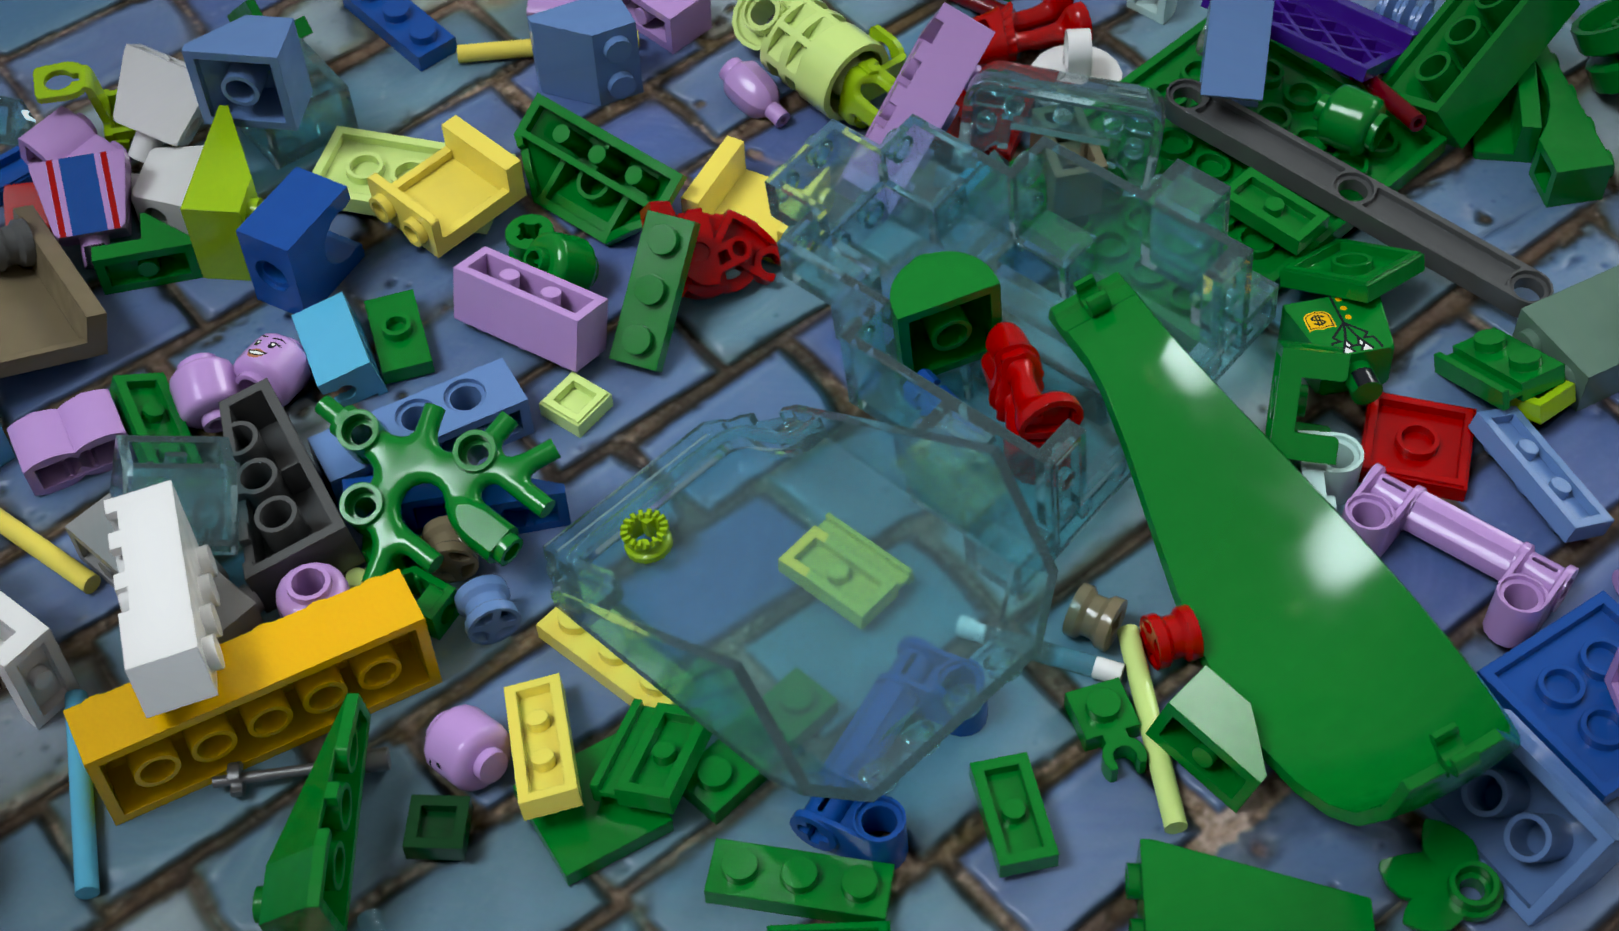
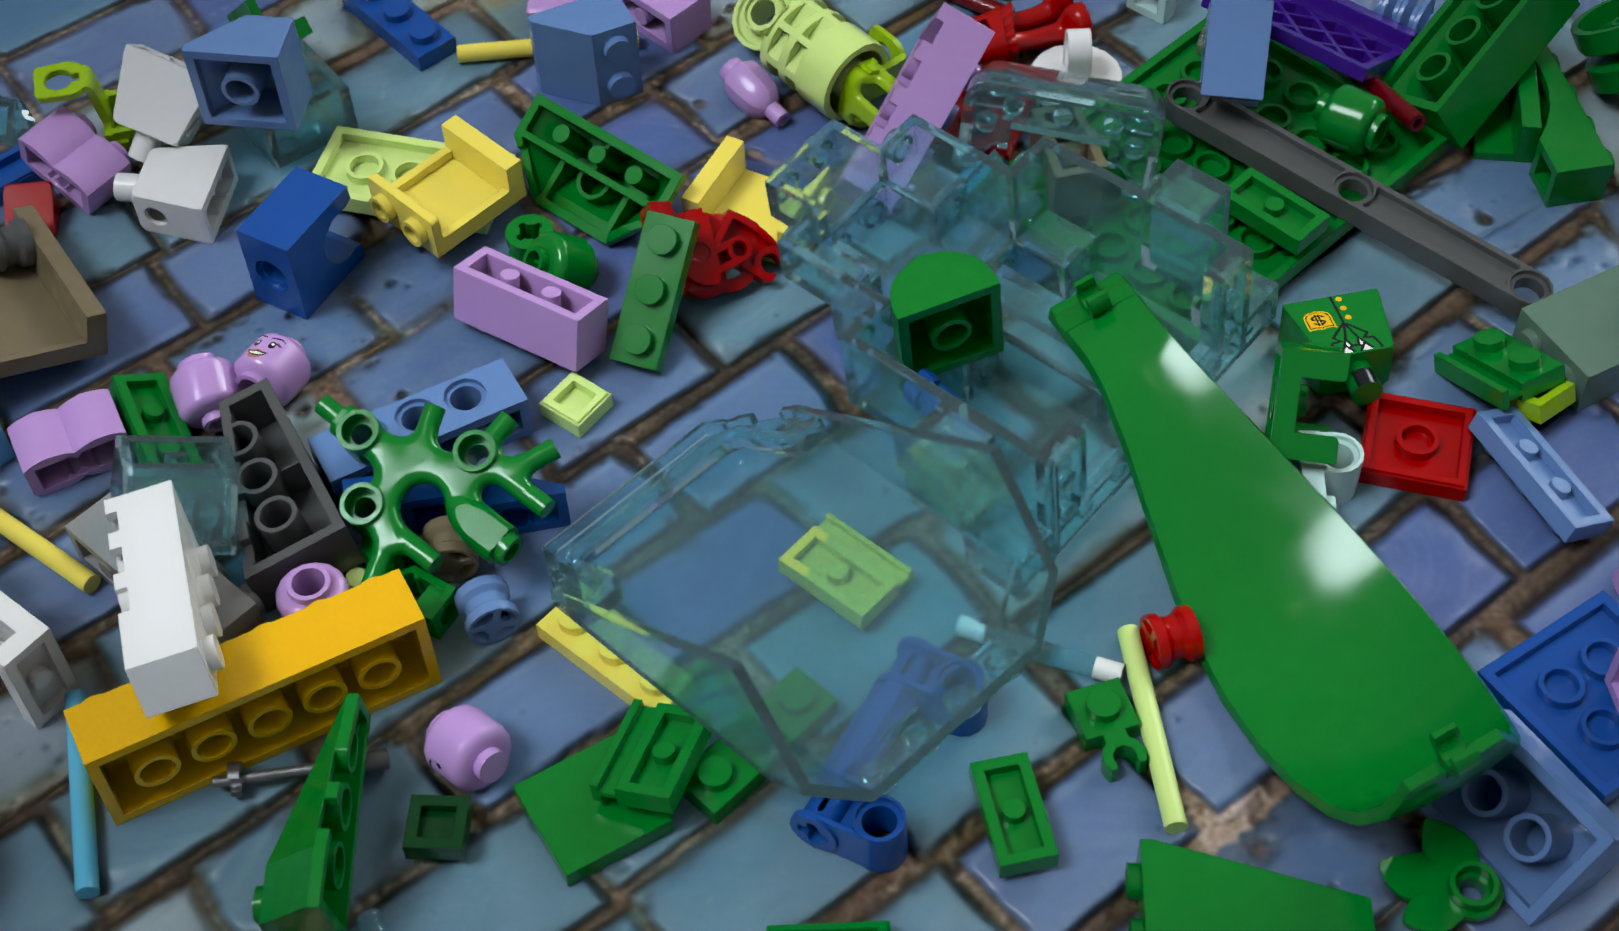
(86, 198): torso -> none
(156, 259): green slope -> none
(220, 201): lime slope -> none
(339, 350): medium azure hinge -> none
(399, 336): green plate -> none
(542, 747): light yellow plate -> none
(650, 525): lime bush -> none
(798, 882): green plate -> none
(1016, 387): red piece -> none
(1094, 616): dark tan wheel -> none
(1213, 737): slope -> none
(1352, 270): green tile -> none
(1528, 582): lavender piece -> none

